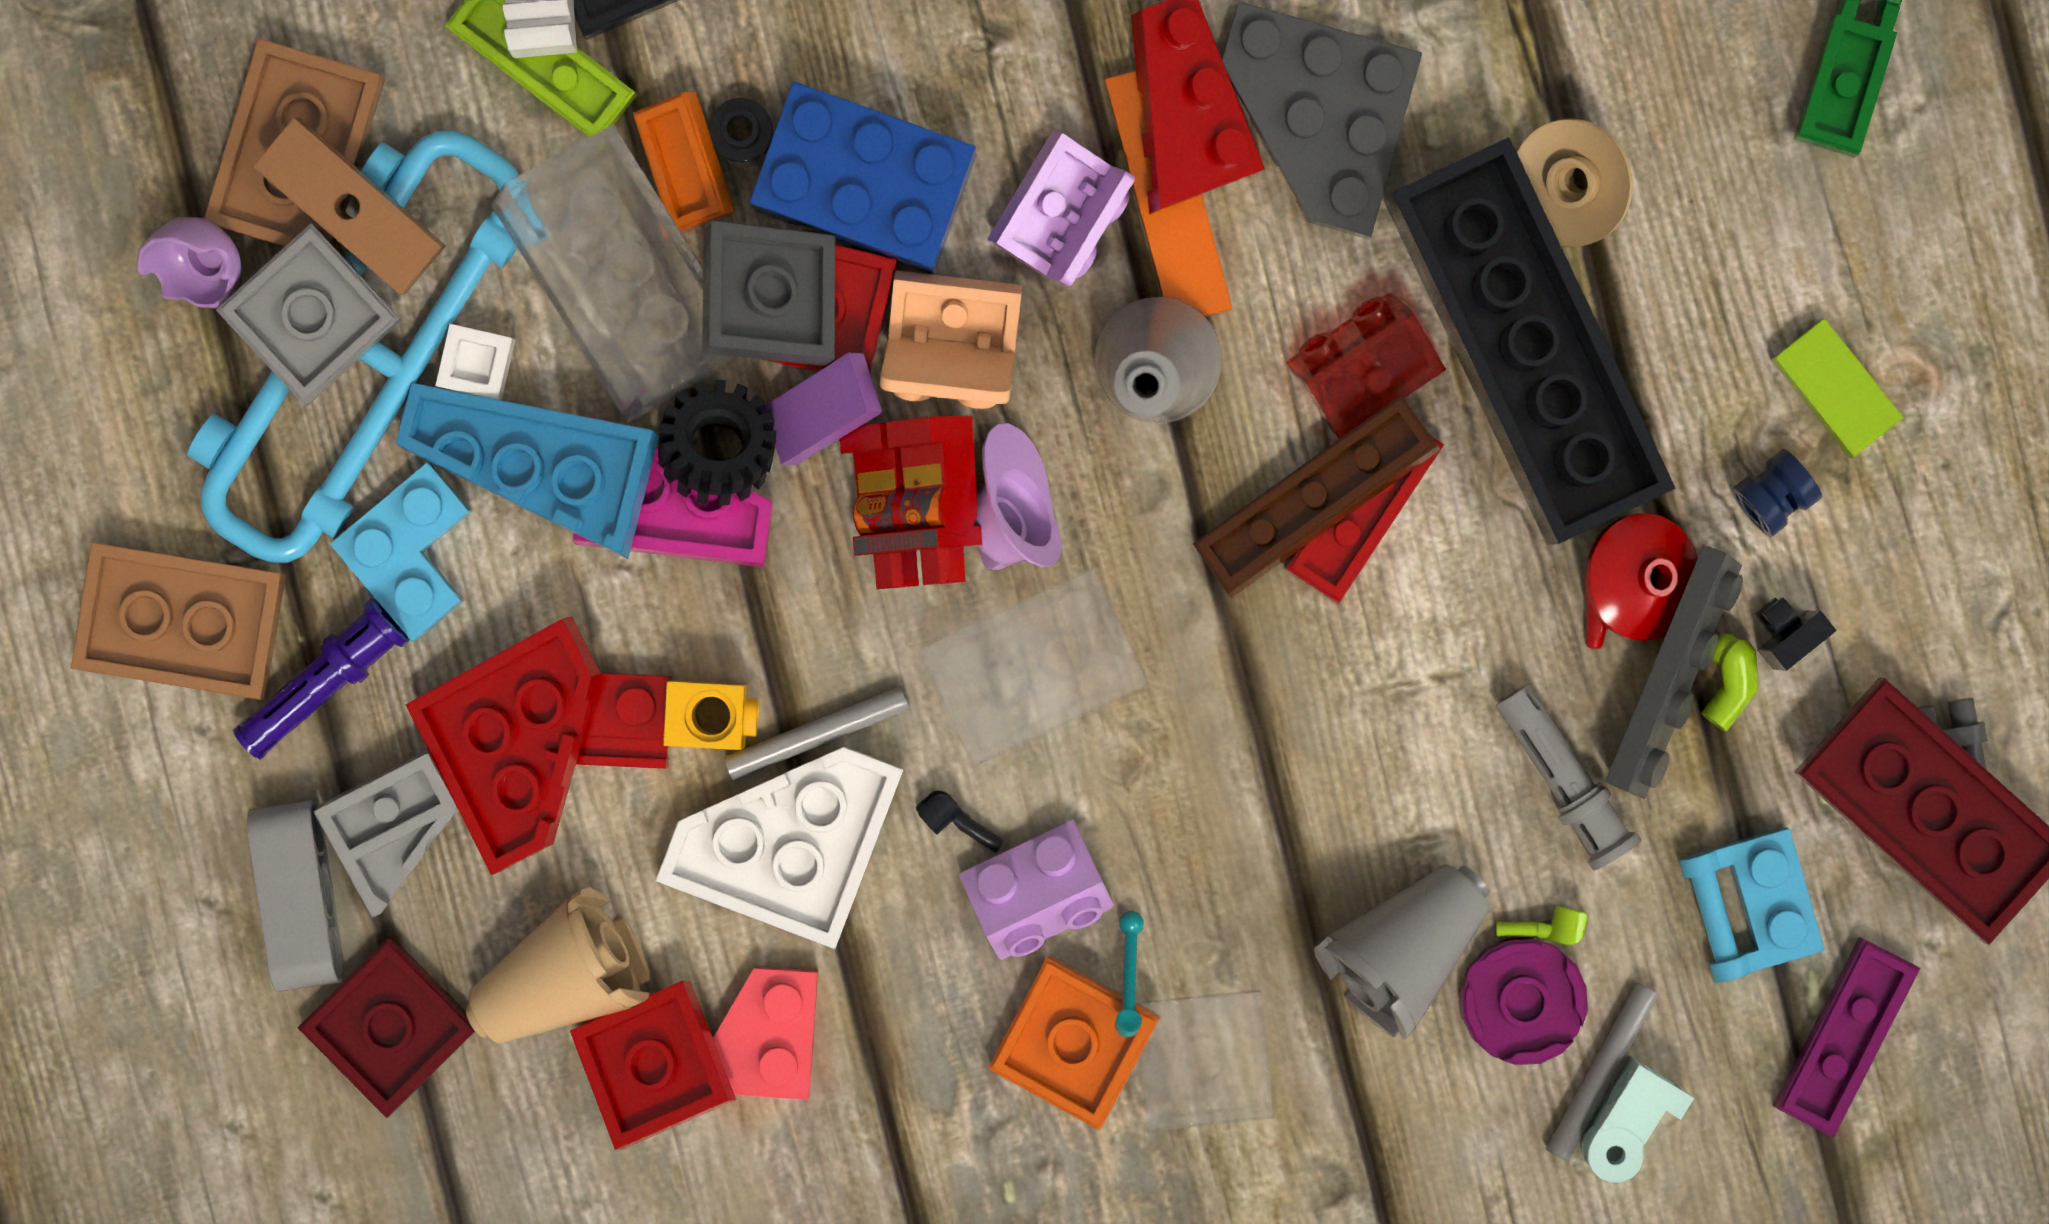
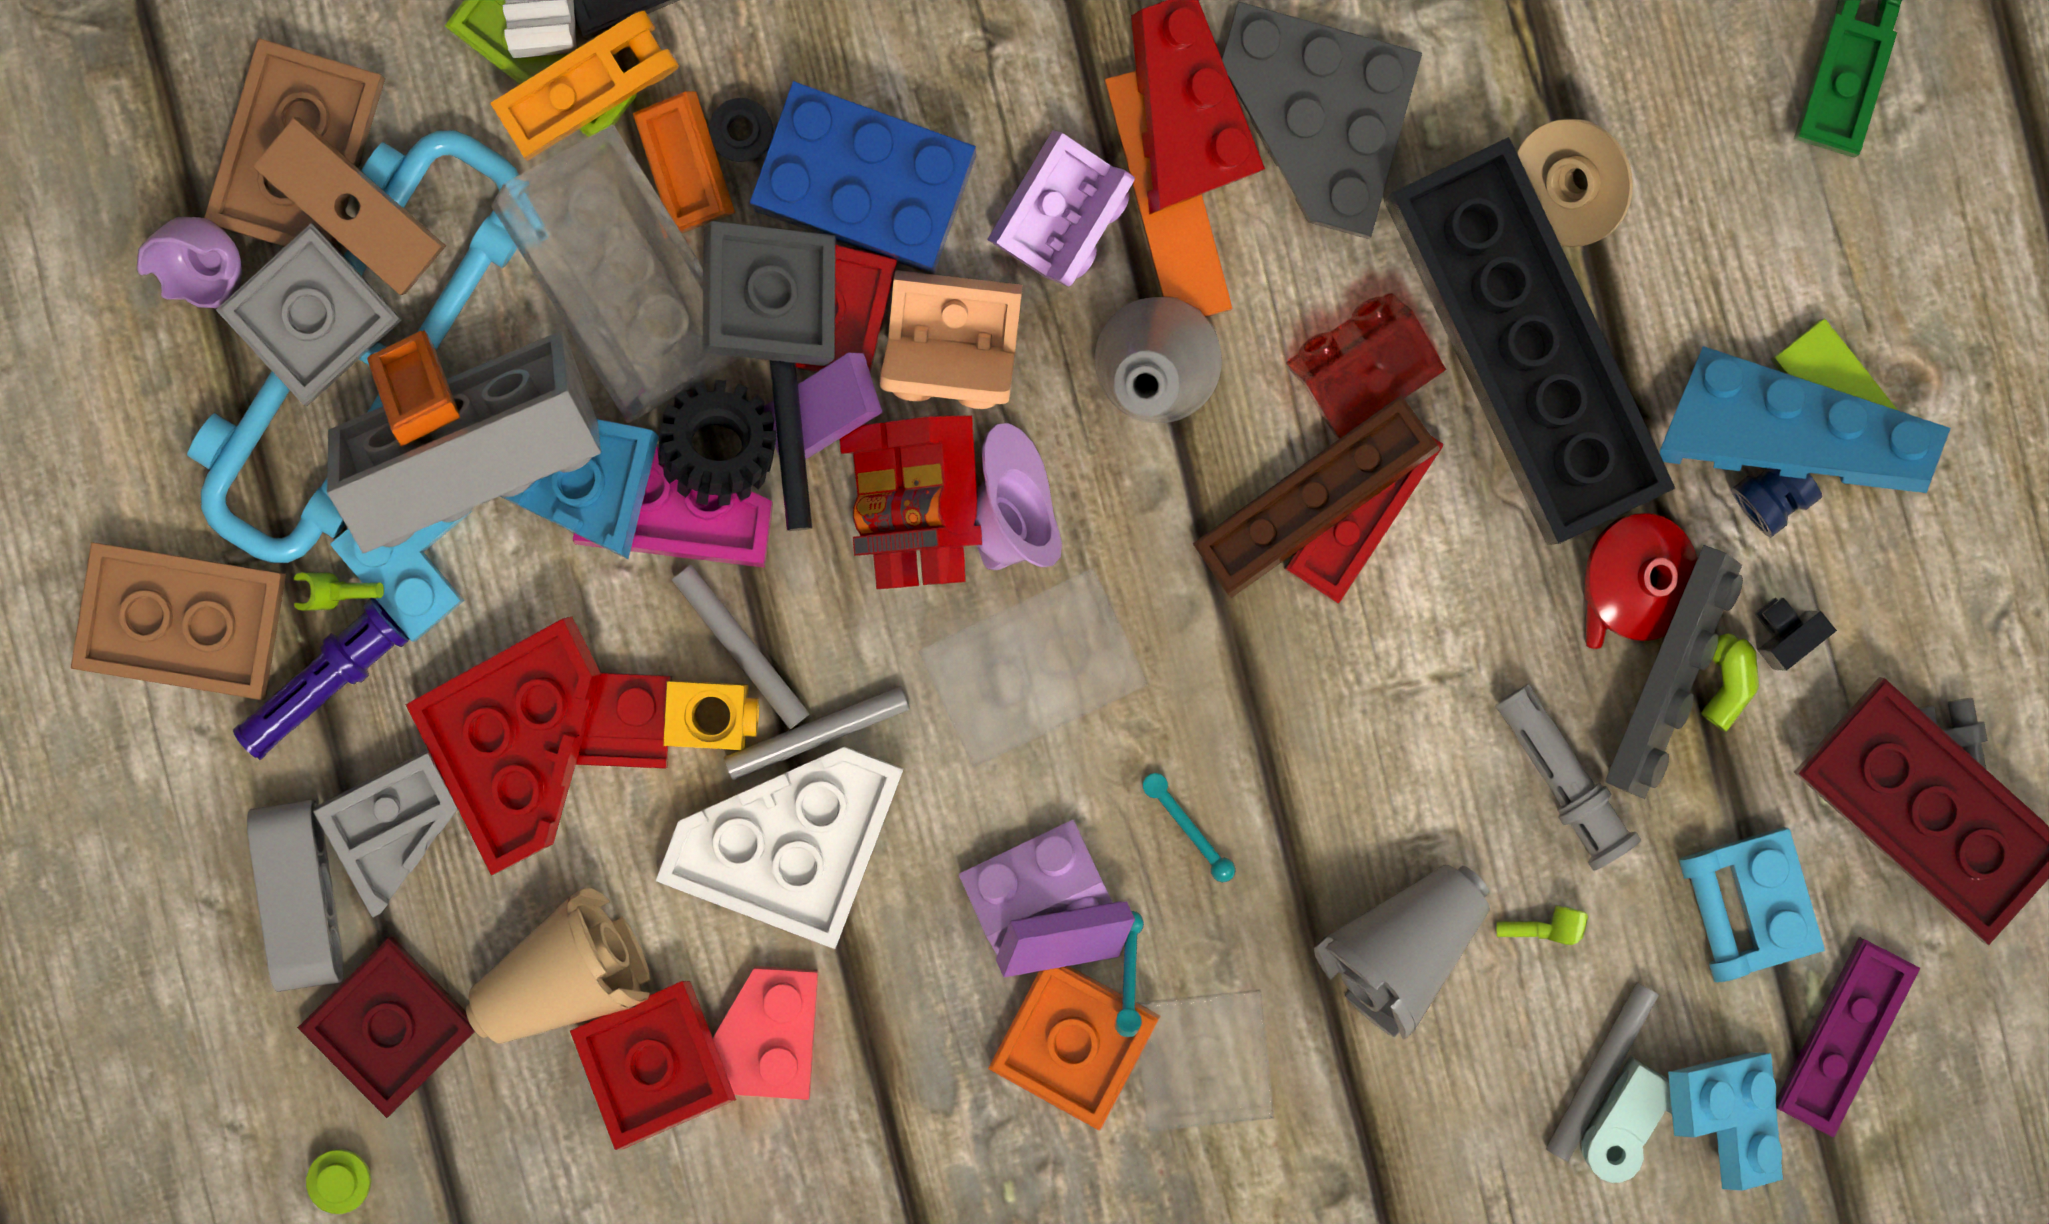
(328, 591): none -> lime hand
(338, 1181): none -> lime plate
(413, 387): none -> orange tile
(475, 362): white plate -> none
(515, 426): none -> light grey slope
(582, 86): none -> light orange plate
(740, 647): none -> light grey bar
(791, 445): none -> black bar
(941, 809): black hand -> none
(1064, 938): none -> medium lavender tile
(1156, 786): none -> teal hinge
(1523, 1001): magenta tile -> none
(1739, 1104): none -> medium azure plate
(1777, 421): none -> dark azure wing

